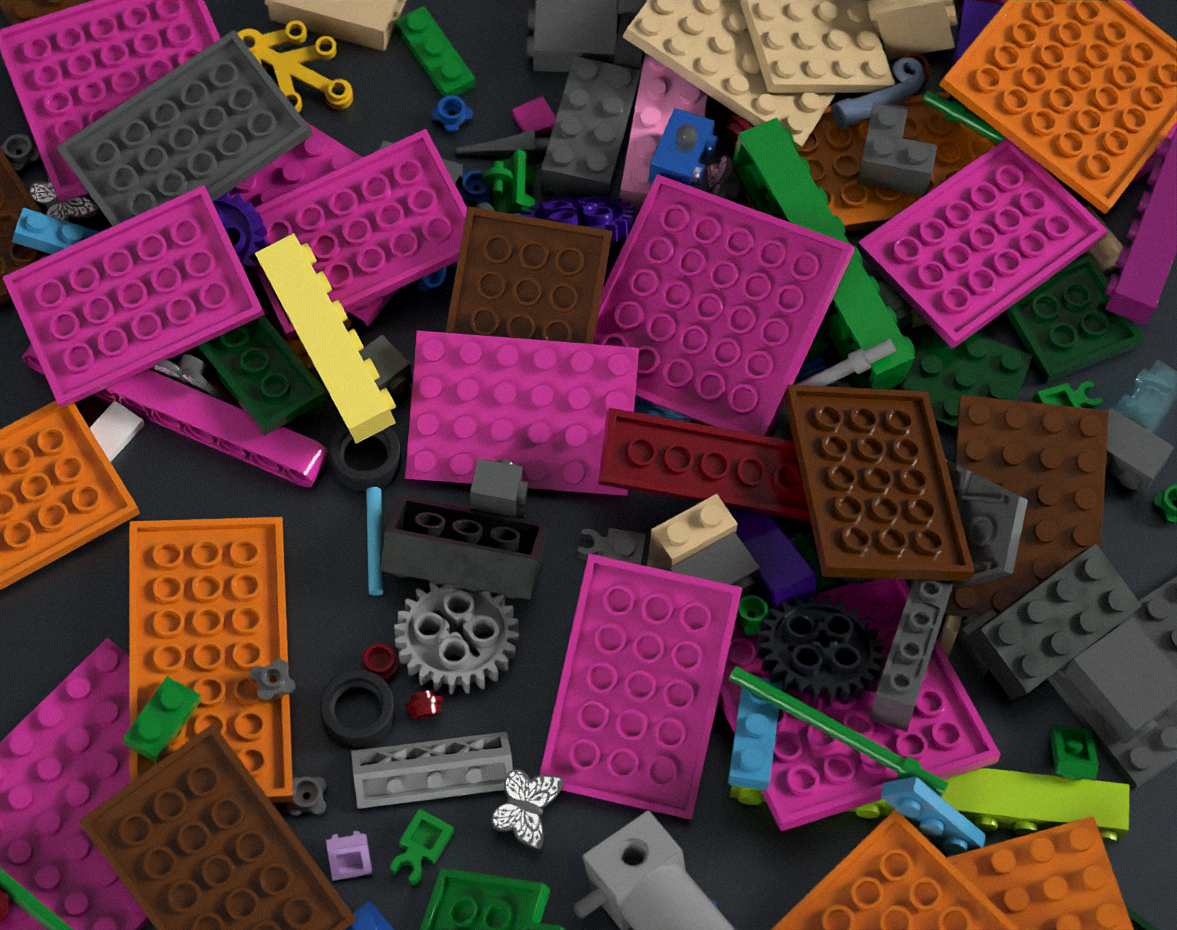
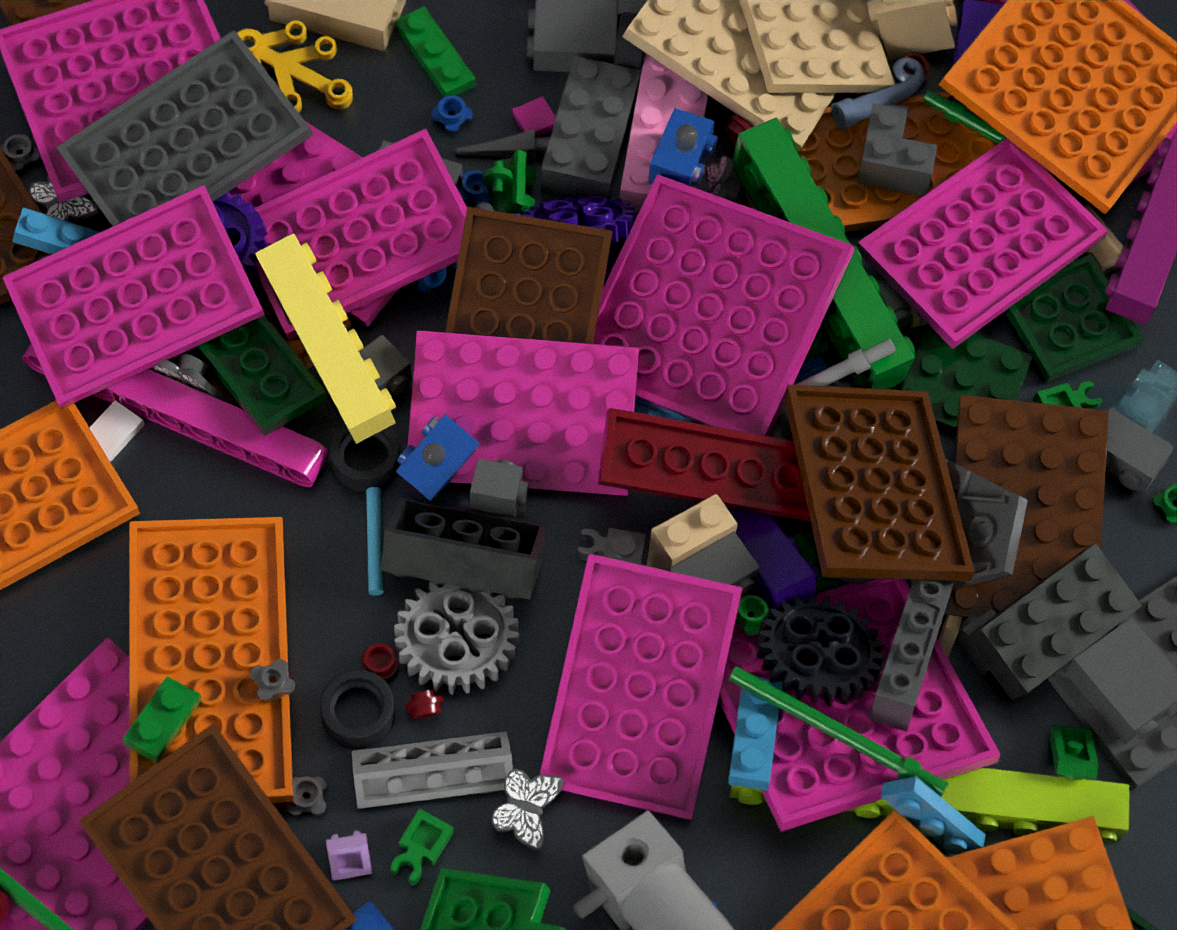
(437, 456): none -> blue piece

